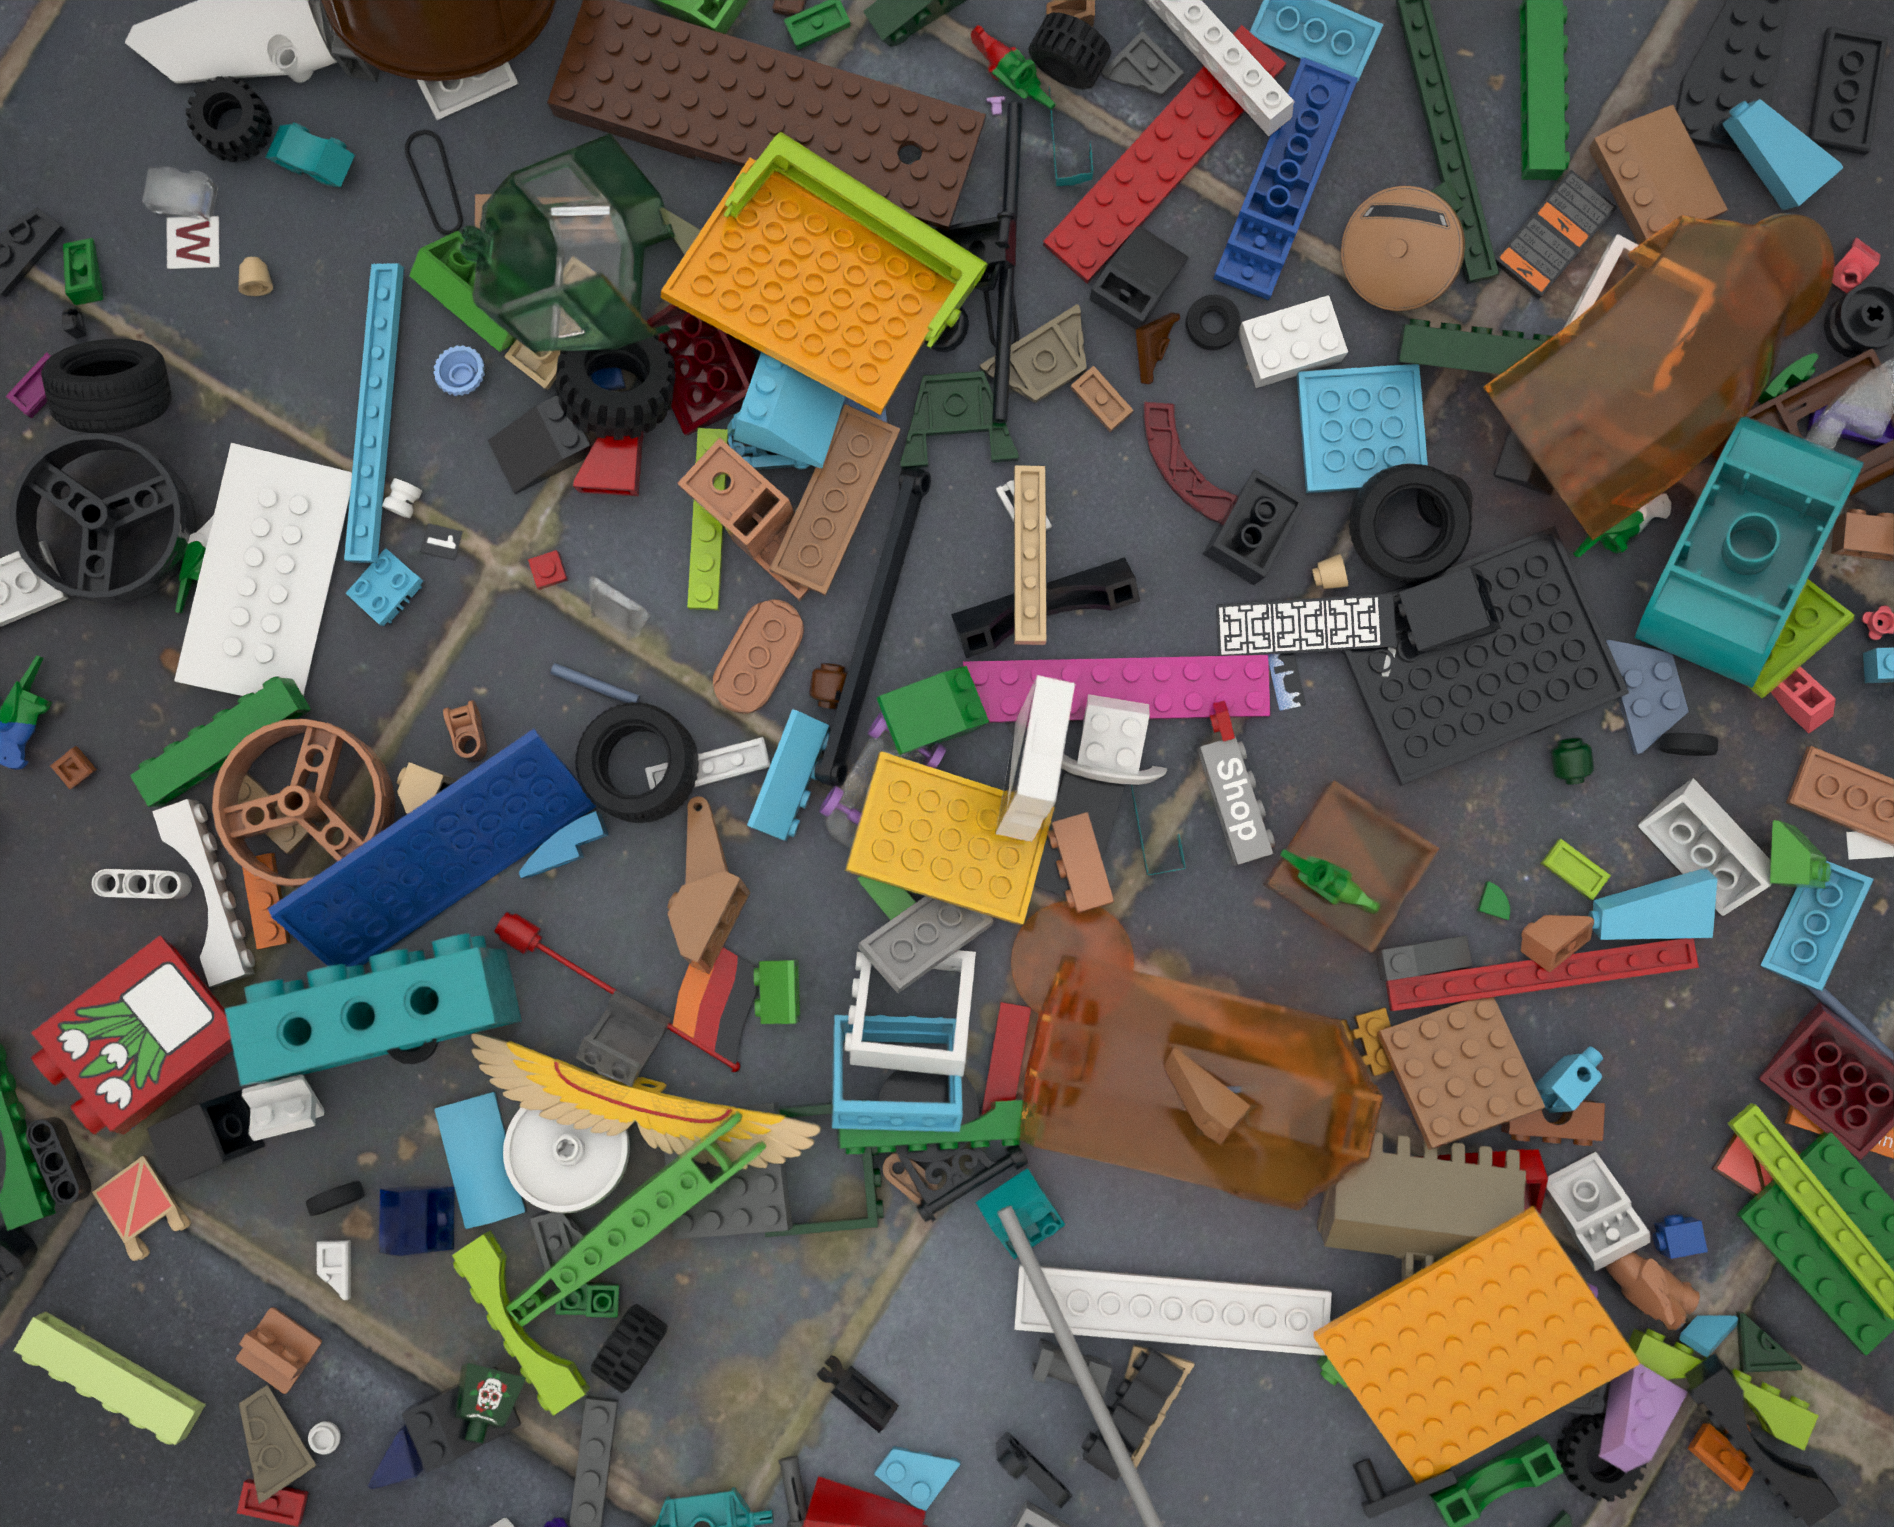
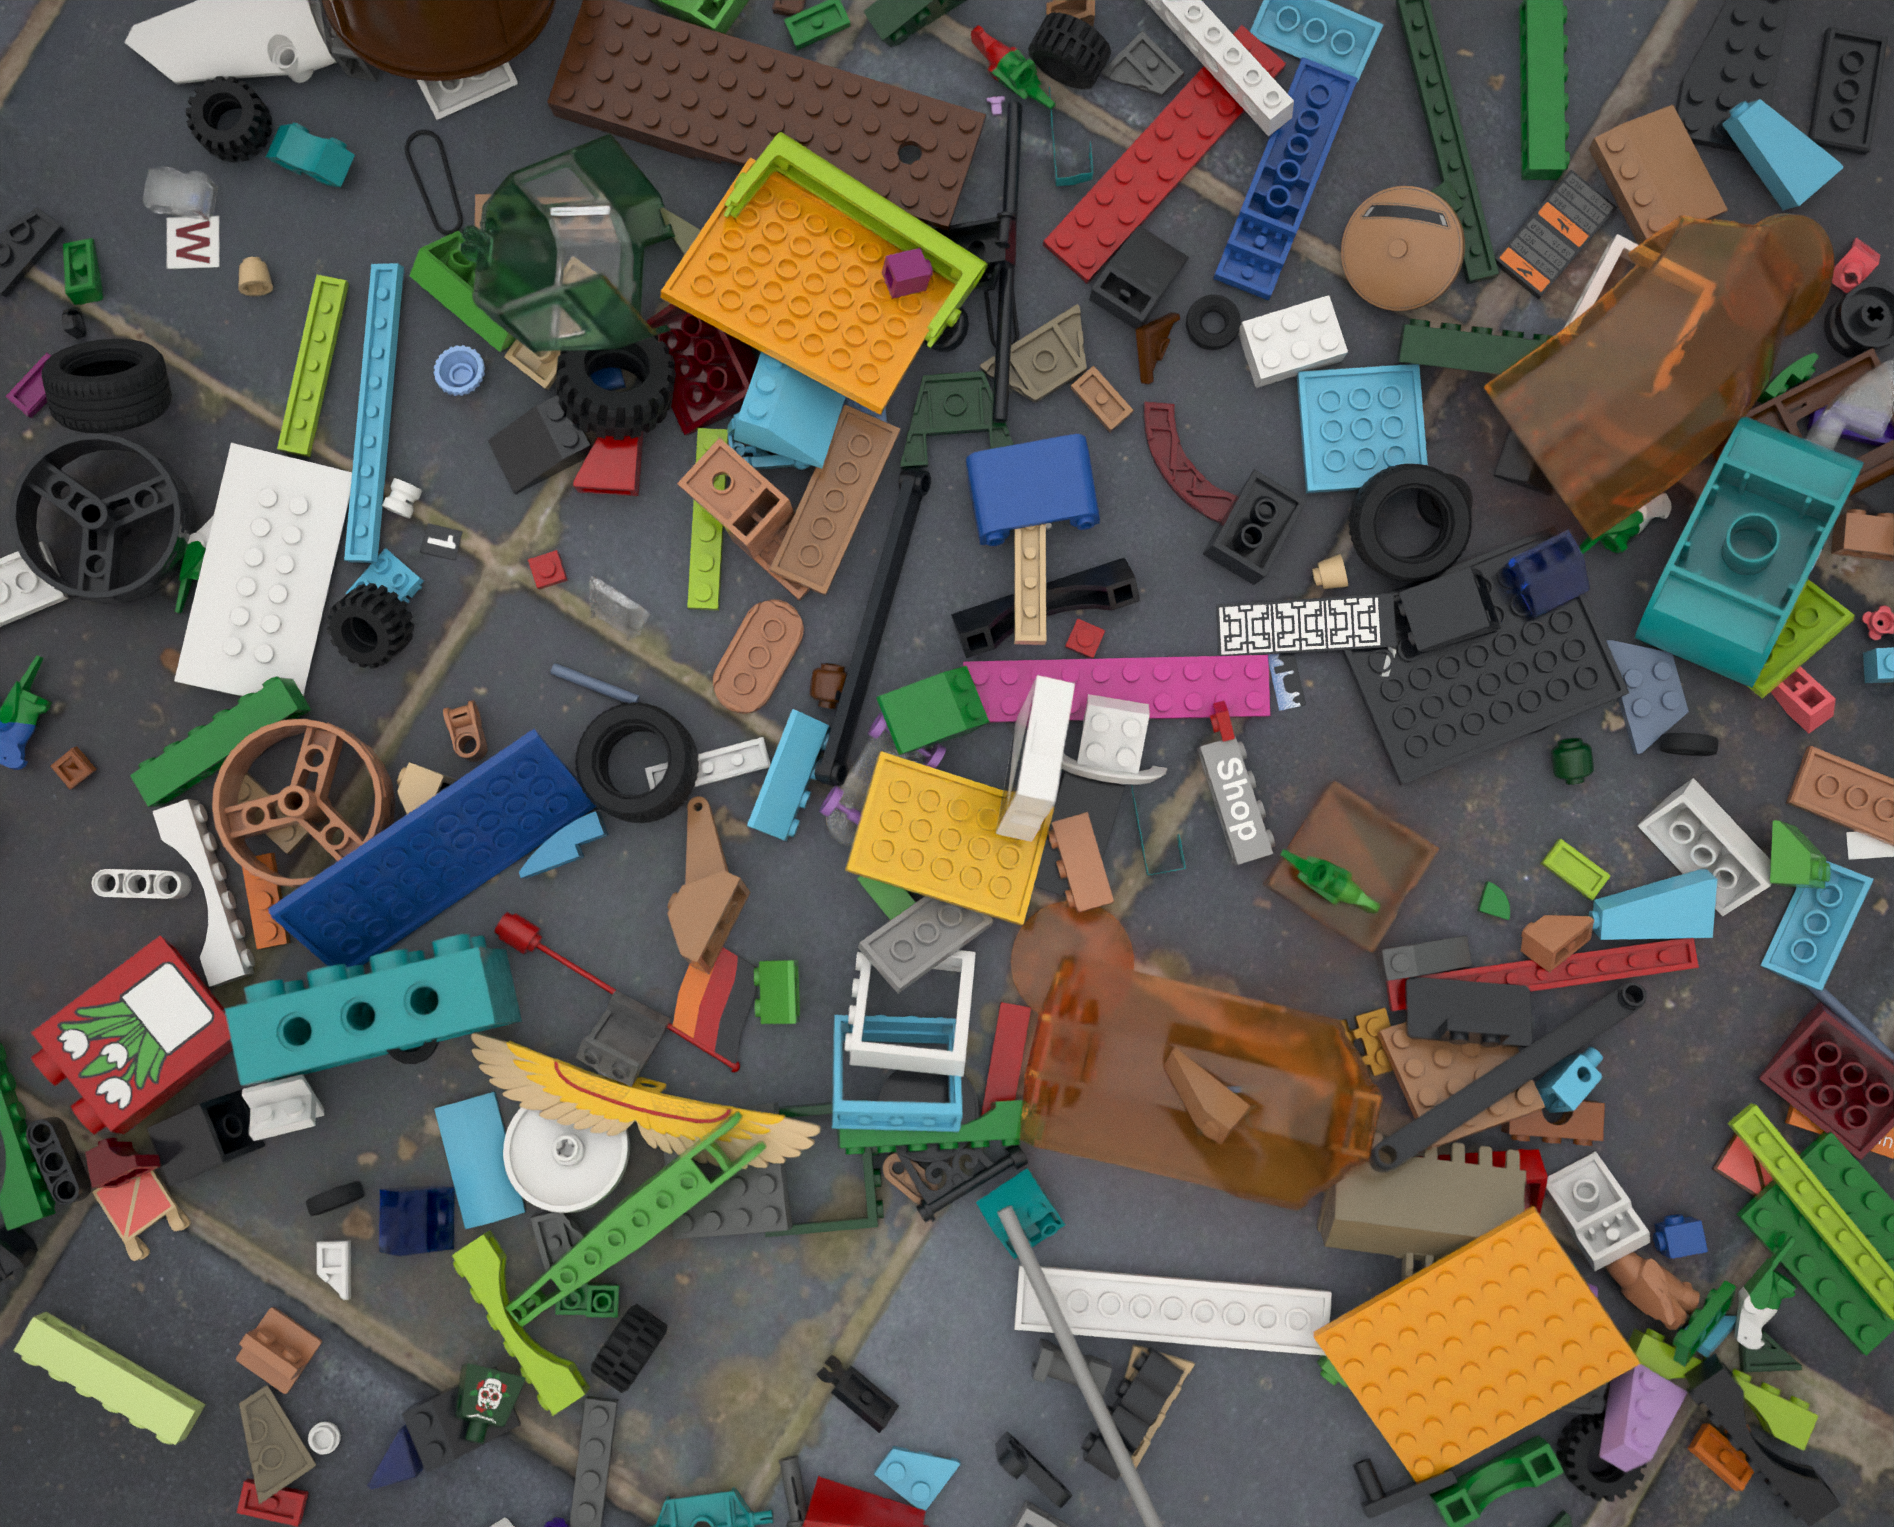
(117, 1163): none -> dark red arch
(313, 366): none -> lime plate
(355, 636): none -> black tyre
(906, 272): none -> magenta brick
(1032, 486): none -> blue windscreen
(1085, 638): none -> red plate
(1468, 1012): none -> black bracket
(1507, 1077): none -> black piece
(1550, 573): none -> clear blue slope
(1703, 1322): none -> green plate
(1762, 1298): none -> animal

